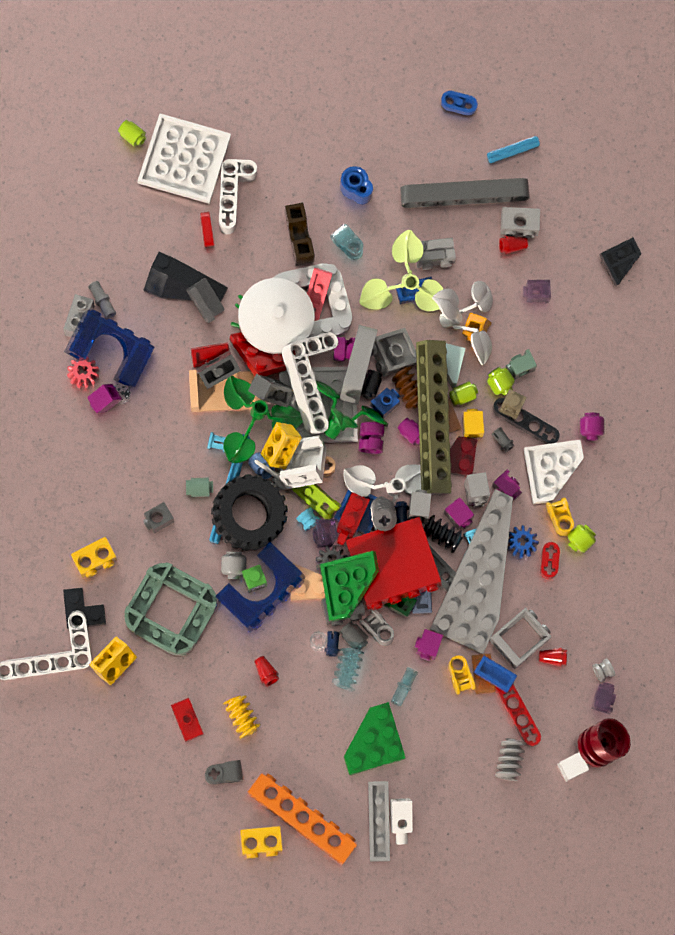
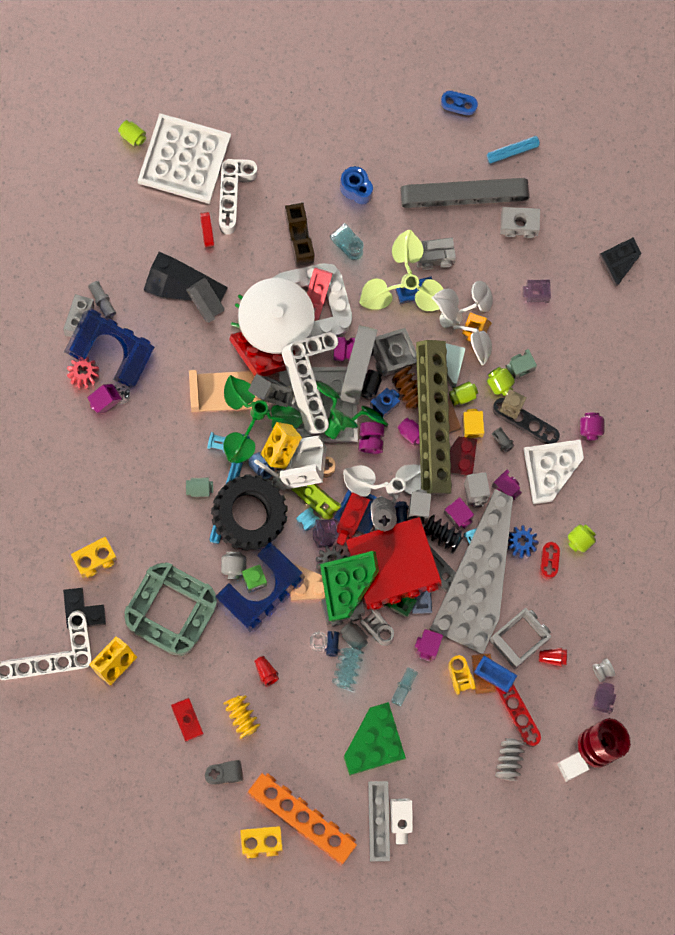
(162, 510): dark grey brick -> none
(204, 354): red plate -> none
(218, 369): dark grey brick -> none
(511, 244): red cone -> none
(559, 513): yellow piece -> none

